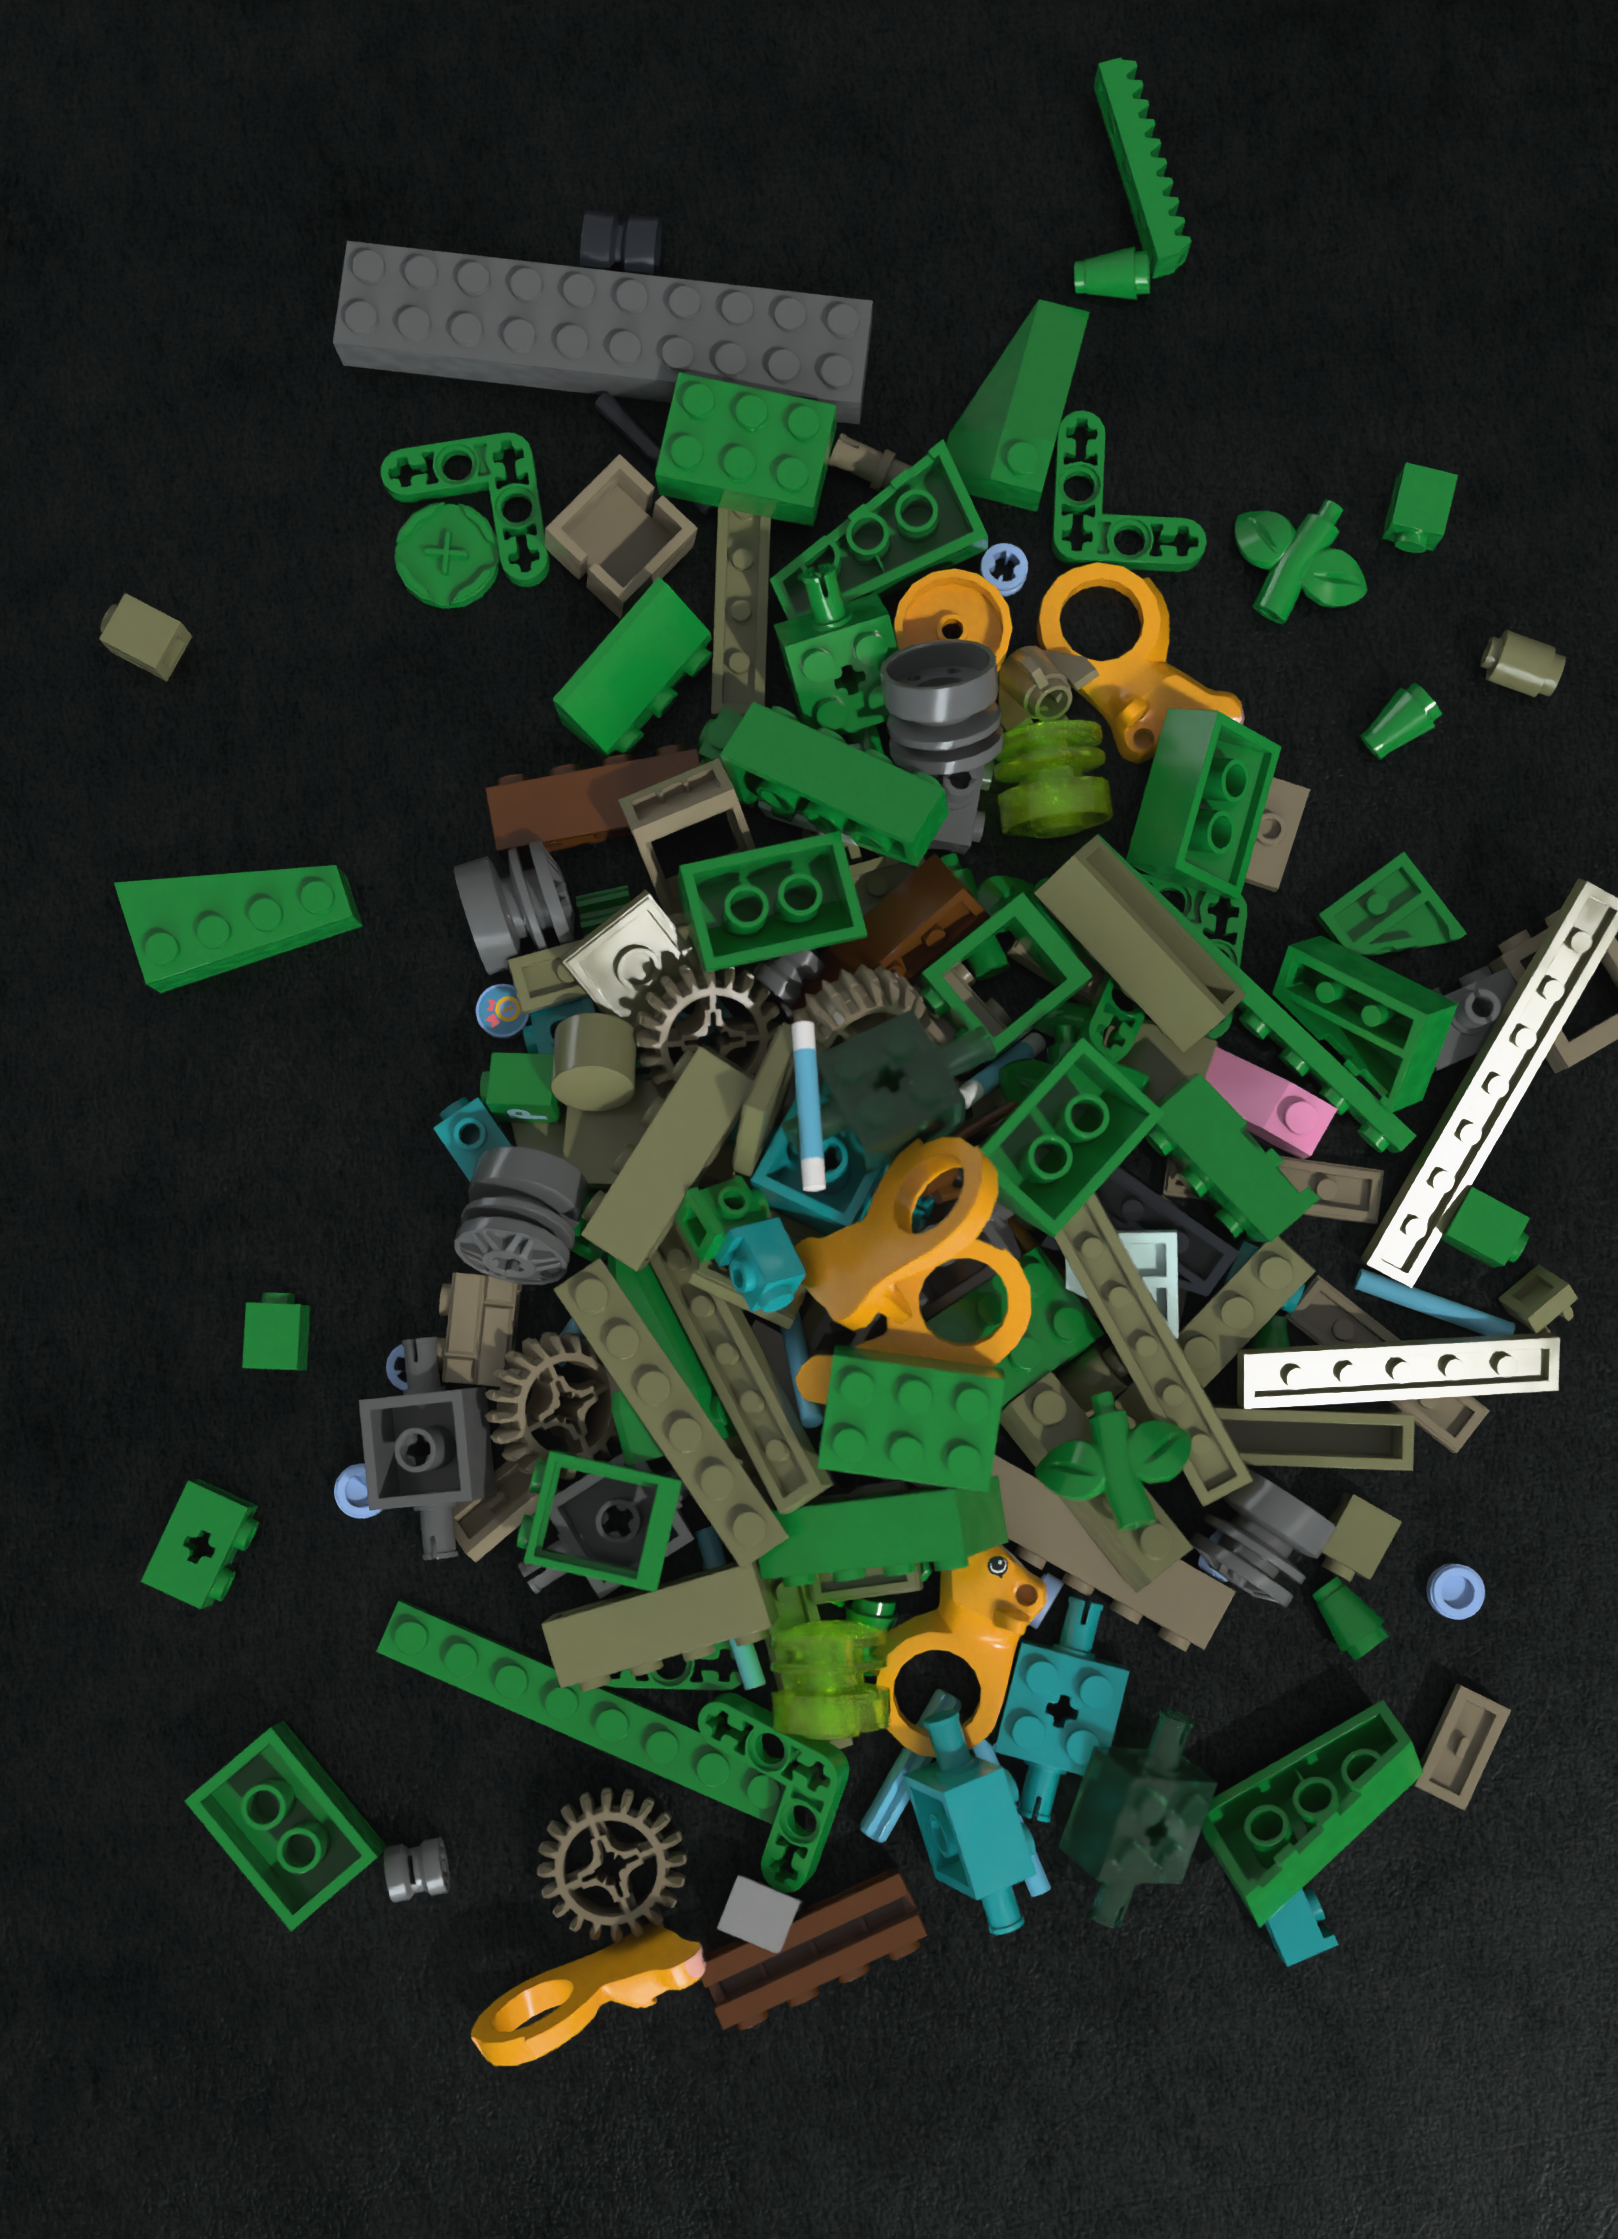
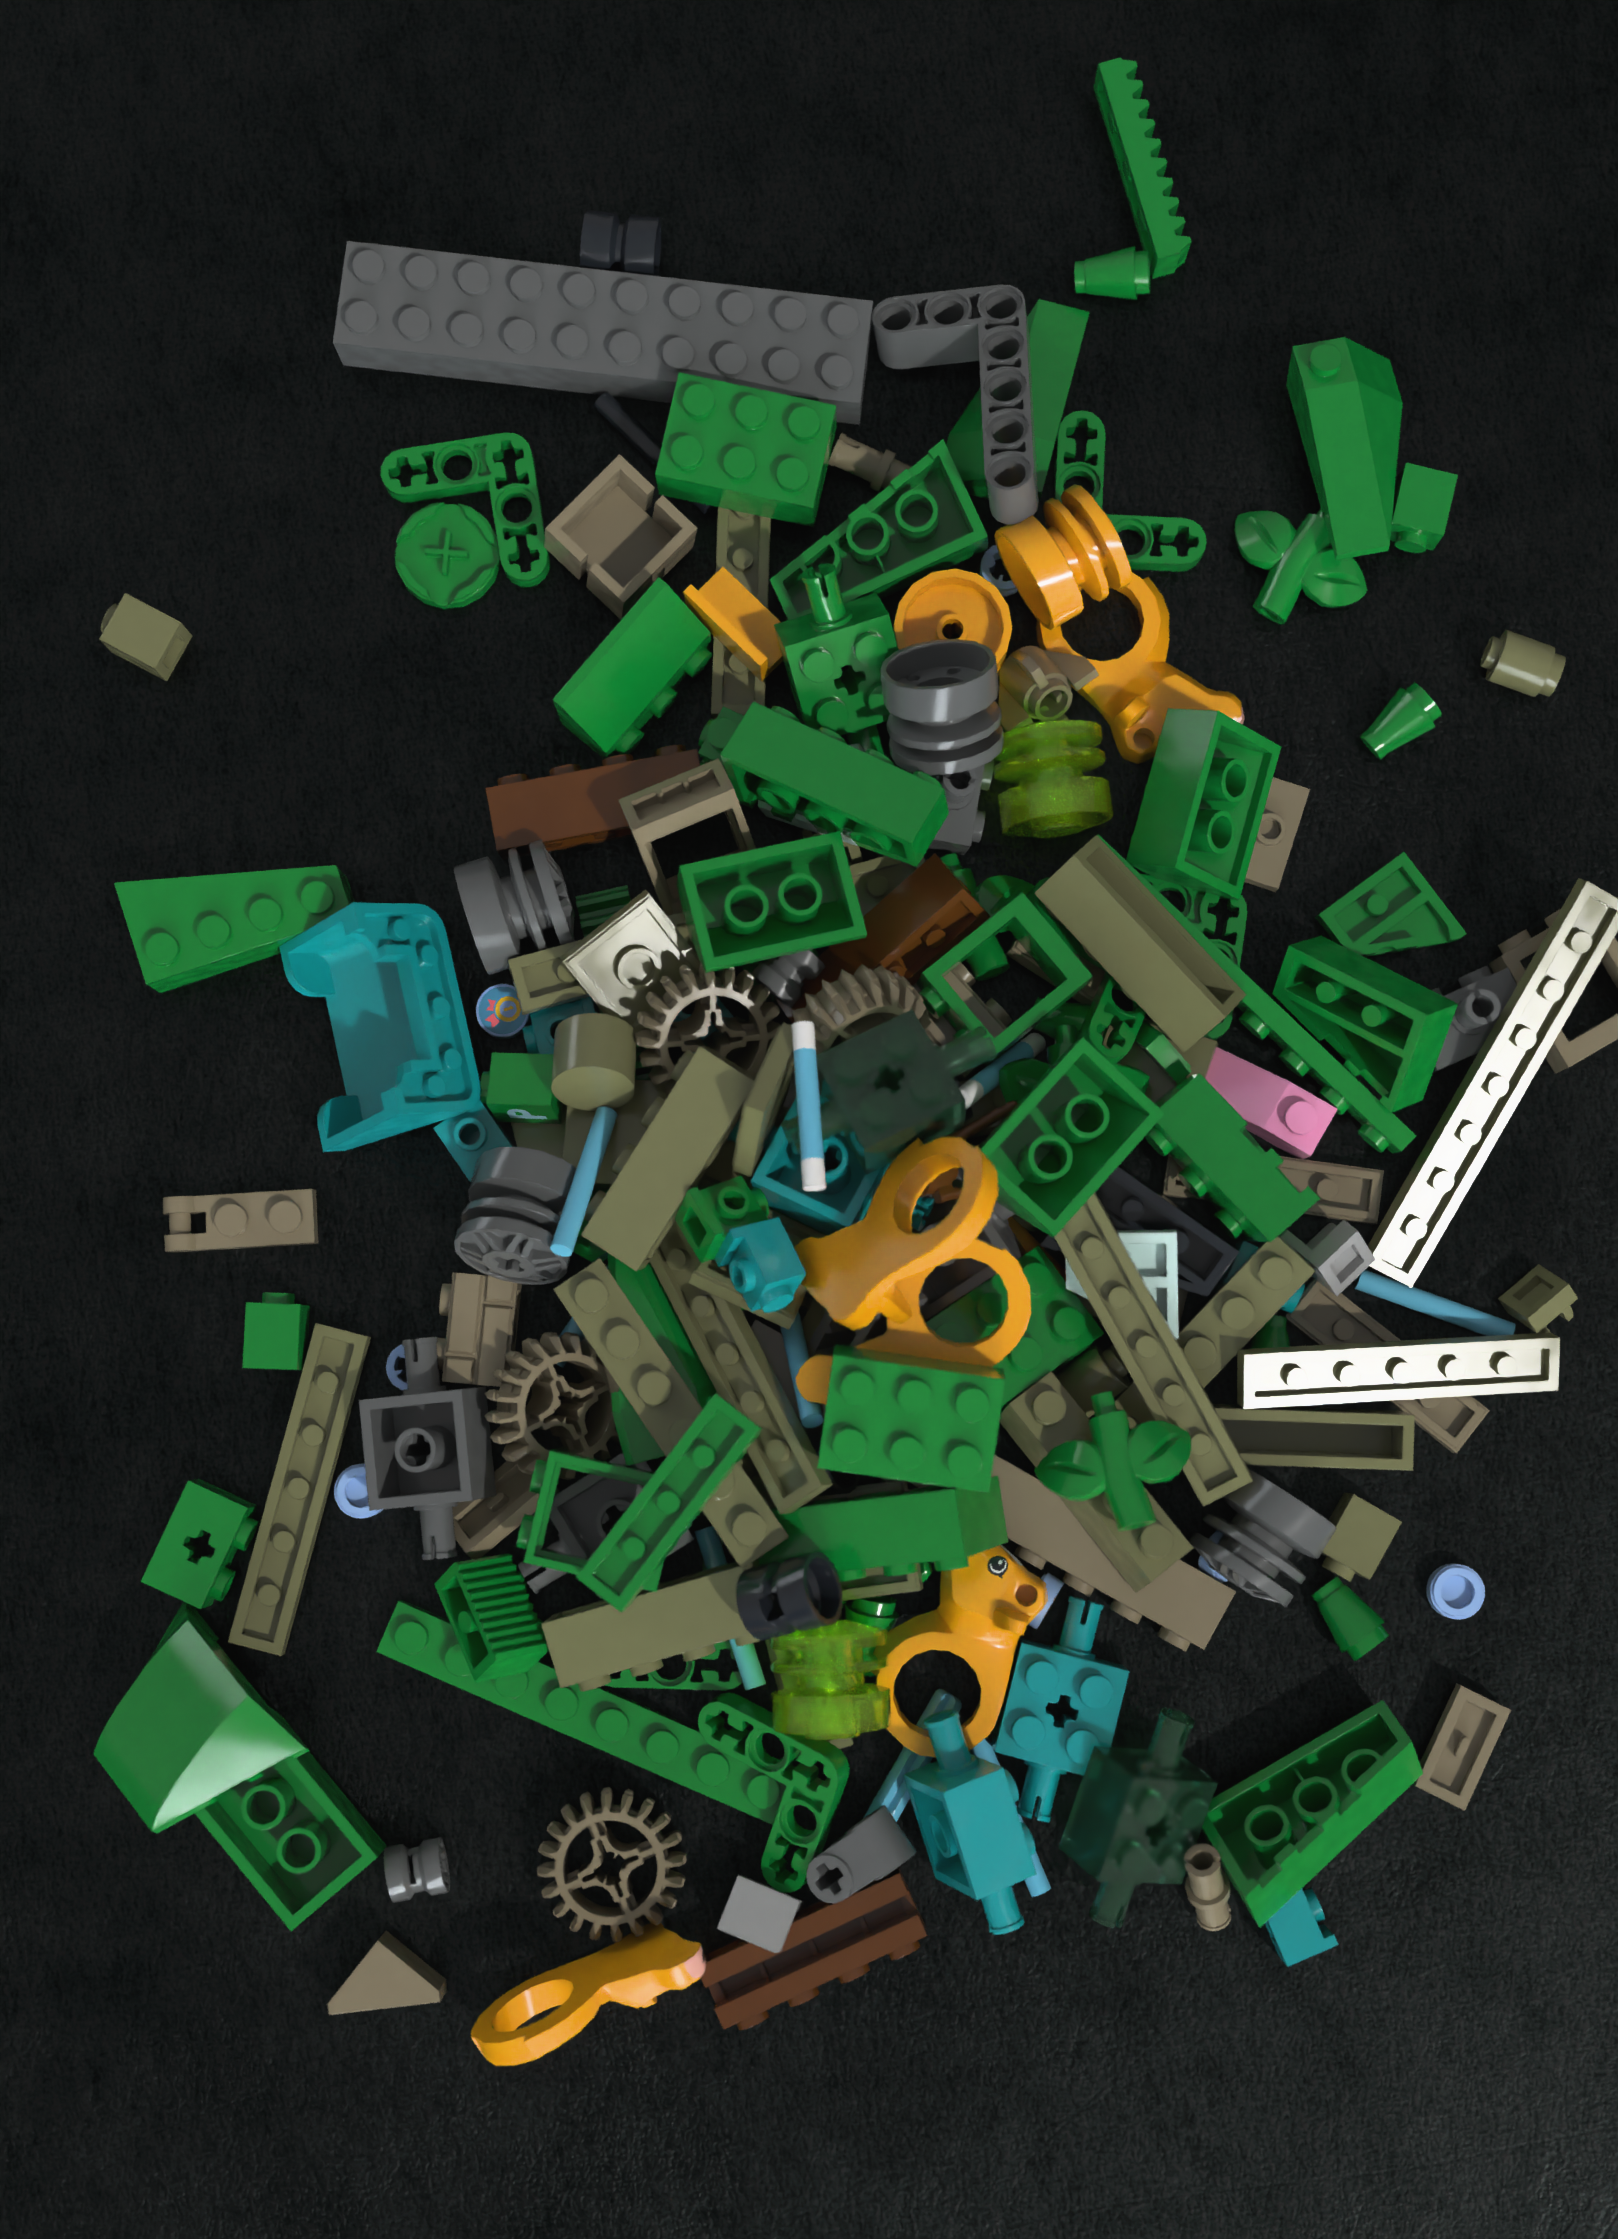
(190, 1728): none -> green wedge
(242, 1220): none -> dark tan plate
(299, 1489): none -> olive plate
(388, 1979): none -> dark tan slope
(391, 1019): none -> teal windscreen
(492, 1616): none -> green brick
(583, 1181): none -> medium azure bar
(669, 1503): none -> green gear
(737, 621): none -> light orange panel
(789, 1596): none -> black wheel
(858, 1857): none -> dark grey piece
(984, 327): none -> dark grey beam
(1073, 552): none -> light orange wheel
(1162, 1052): none -> green tile
(1207, 1887): none -> dark tan pin
(1335, 1253): none -> light grey panel
(1351, 436): none -> green wedge
(1487, 1230): green brick -> none

